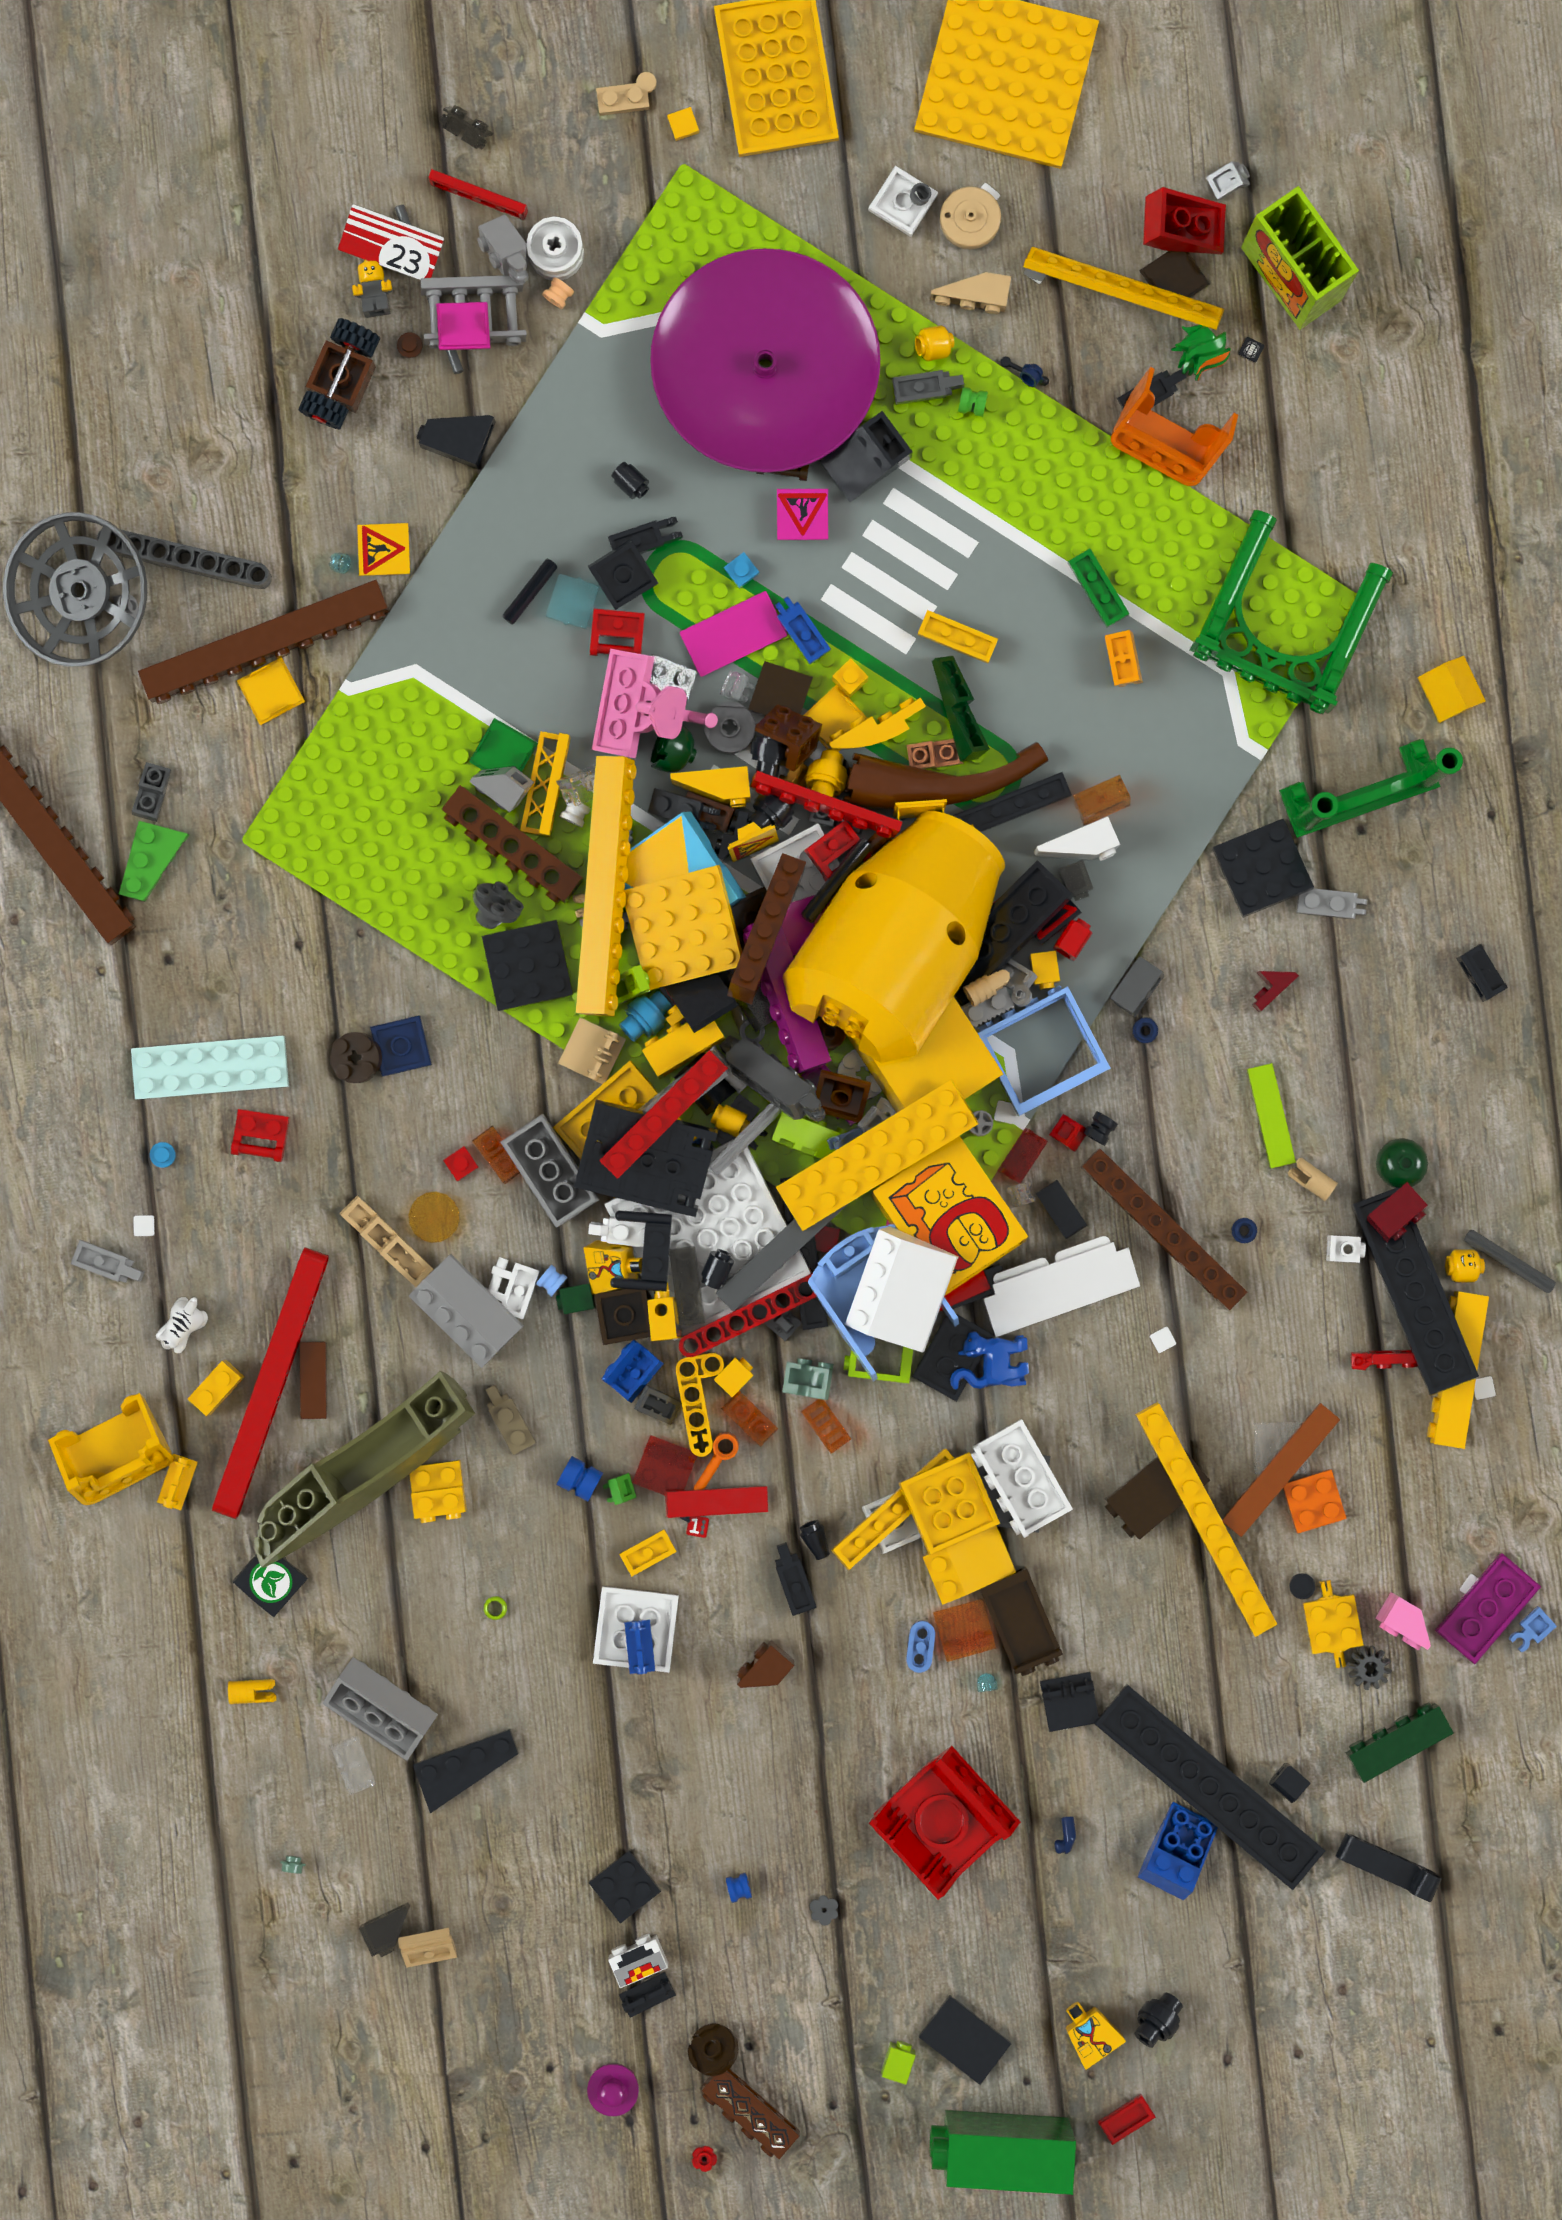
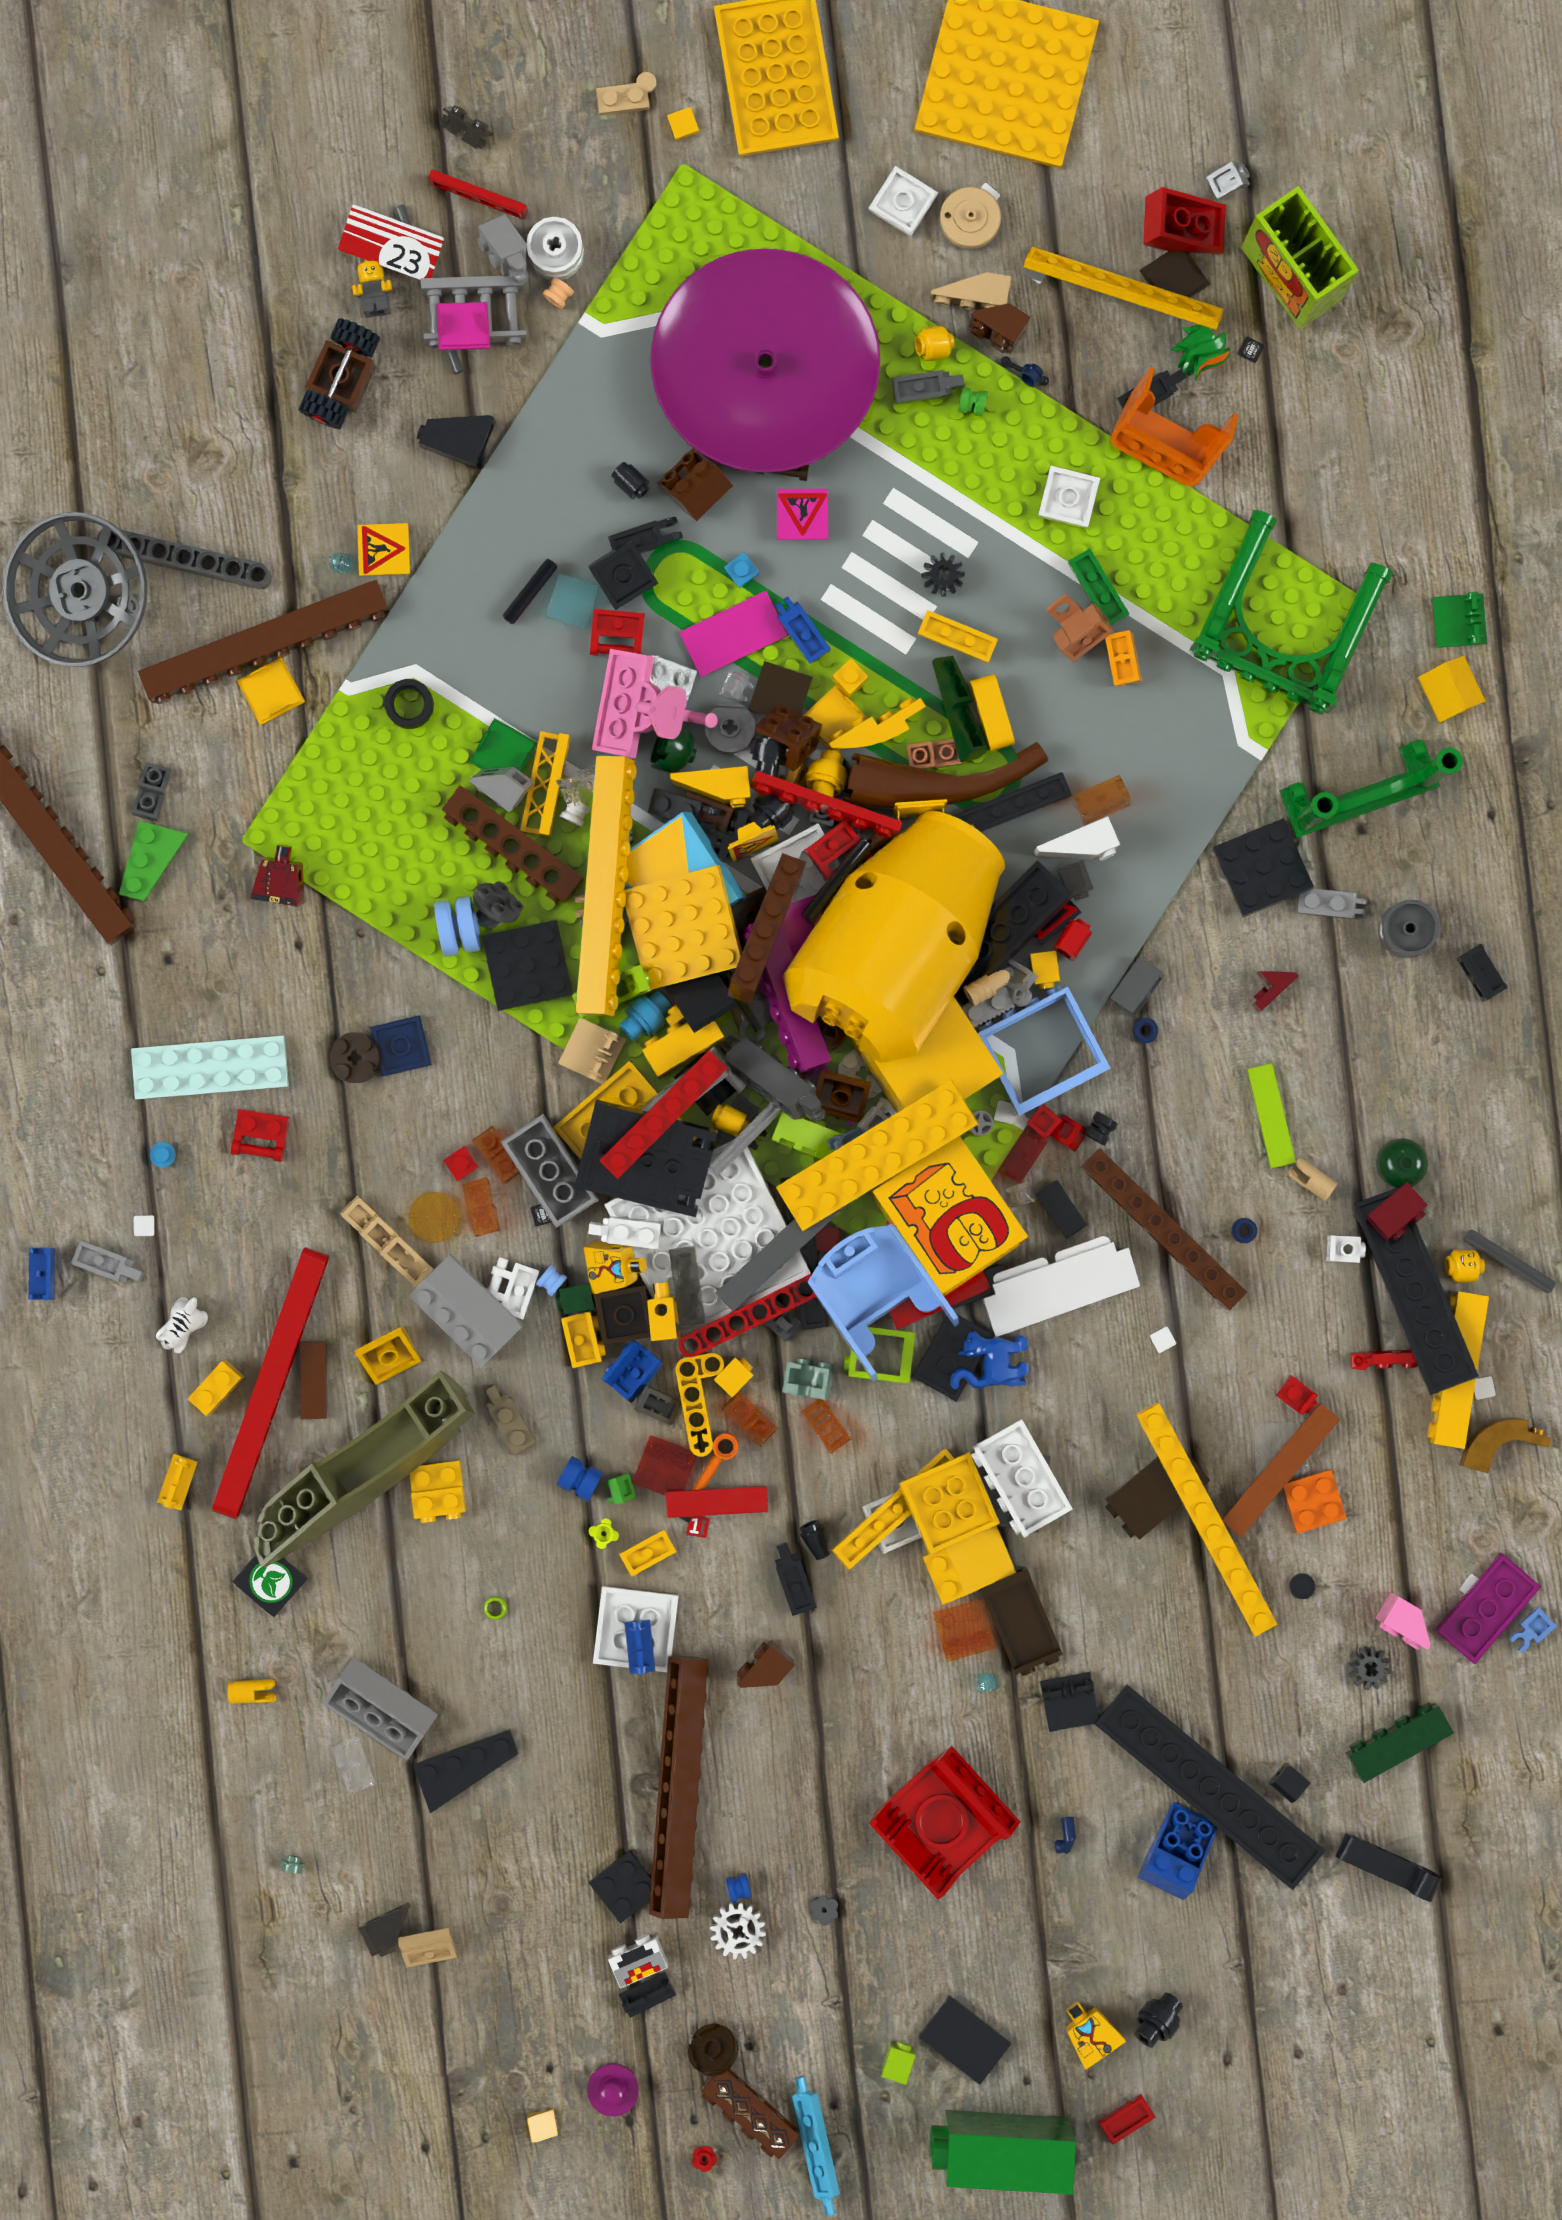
(42, 1273): none -> blue hinge
(111, 1453): yellow windscreen -> none
(280, 879): none -> dark red torso
(388, 1355): none -> yellow slope
(402, 685): none -> black tyre
(409, 345): reddish brown plate -> none
(461, 925): none -> light blue wheel
(480, 1207): none -> clear orange slope
(539, 1215): none -> black sticker
(542, 2125): none -> yellow slope
(582, 1339): none -> yellow bracket
(596, 1531): none -> neon yellow plate
(655, 1251): black plate -> none
(678, 1787): none -> reddish brown brick
(695, 484): none -> reddish brown slope
(717, 1268): black brick -> none
(747, 1935): none -> white gear
(815, 2145): none -> medium azure plate
(867, 456): black slope -> none
(901, 1289): white slope -> none
(920, 1646): medium blue plate -> none
(923, 192): dark grey hinge -> none
(952, 578): none -> black gear
(992, 712): none -> yellow beam
(1001, 325): none -> reddish brown slope
(1044, 1121): none -> red plate
(1069, 497): none -> white plate
(1080, 627): none -> nougat piece
(1297, 1396): none -> red bracket
(1333, 1624): yellow plate -> none
(1423, 925): none -> dark grey wheel
(1459, 620): none -> green hinge
(1486, 1441): none -> pearl gold arch

